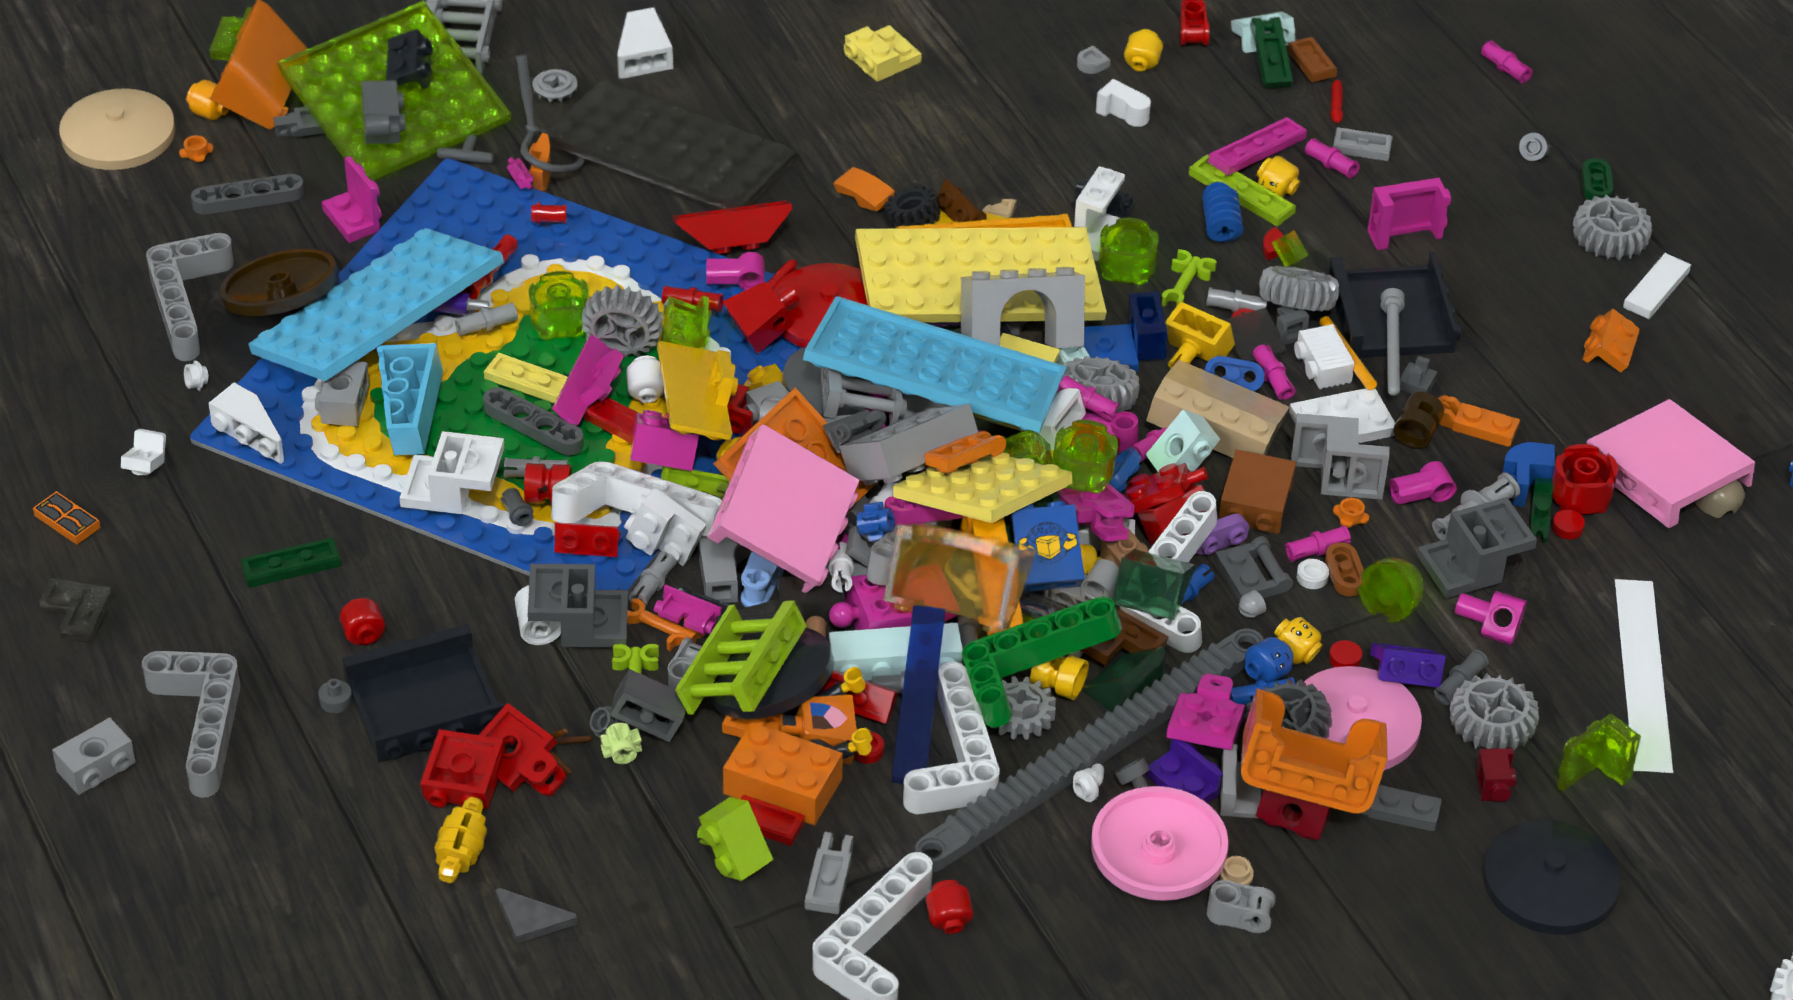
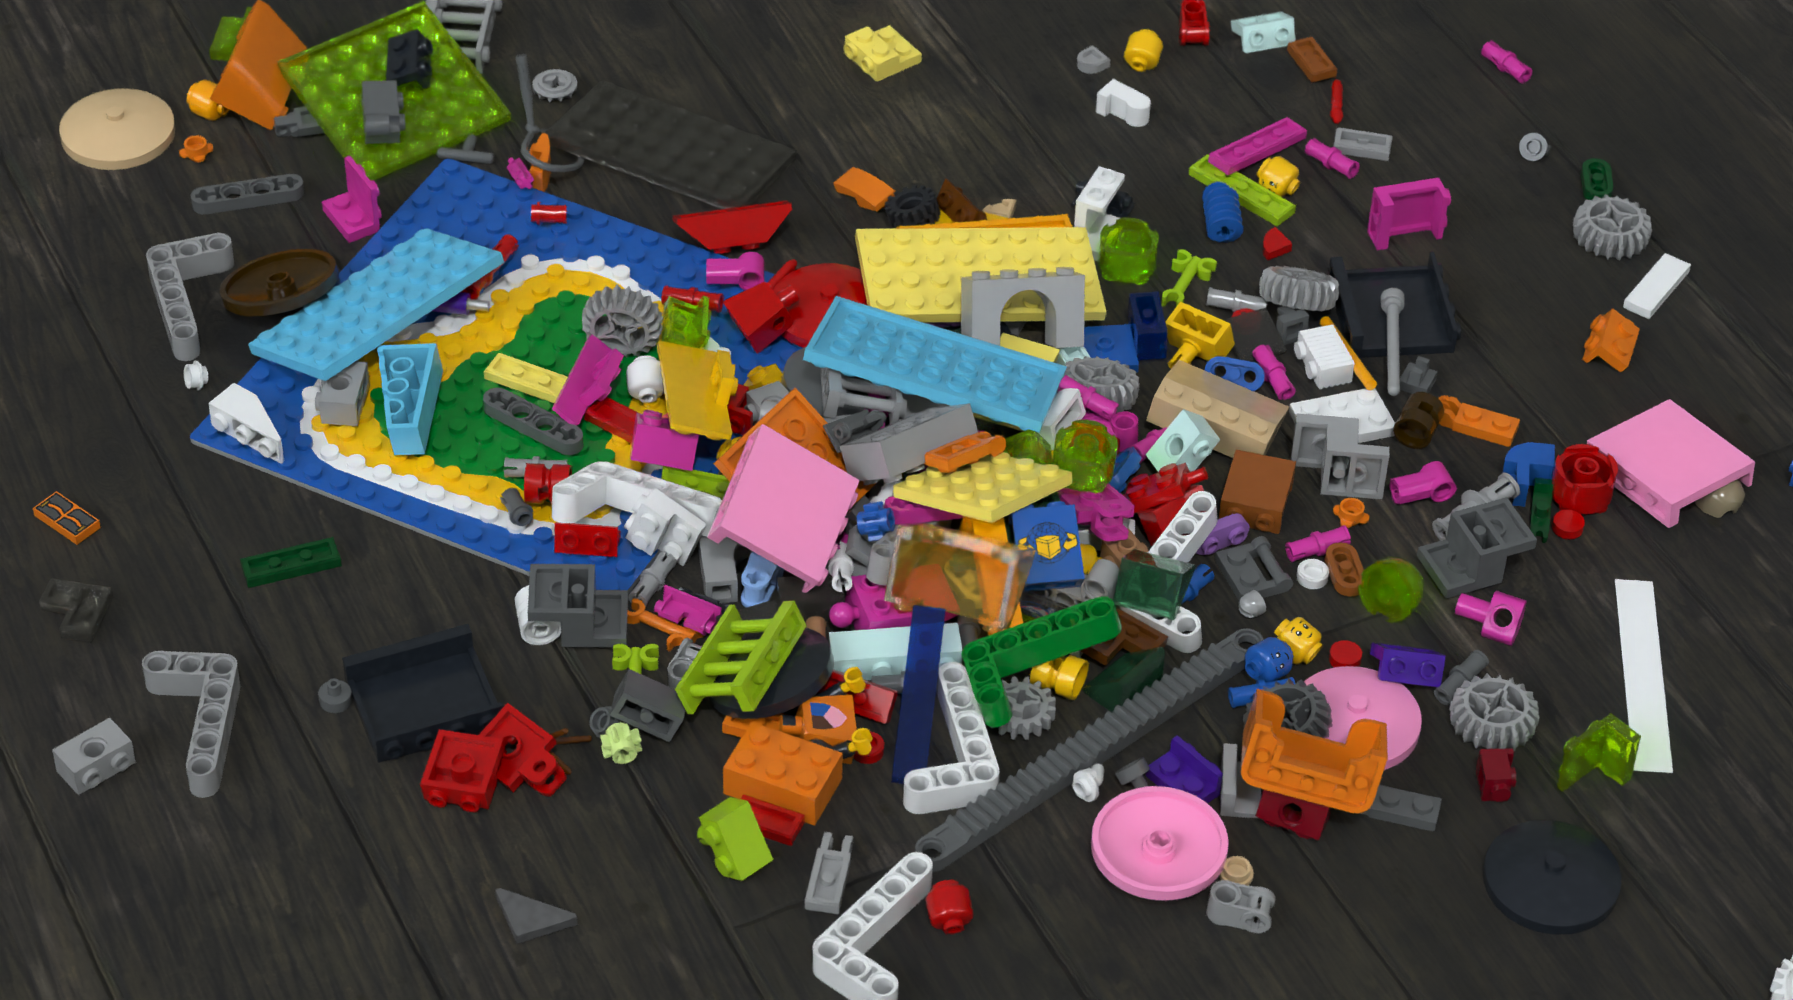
(146, 454): white bracket -> none
(362, 619): red head -> none
(458, 465): white bracket -> none
(460, 840): yellow piece -> none
(486, 319): light grey pin -> none
(558, 305): clear neon green brick -> none
(643, 45): white slope -> none
(1207, 716): dark pink plate -> none
(1271, 52): dark green plate -> none
(1290, 248): clear neon green tile -> none

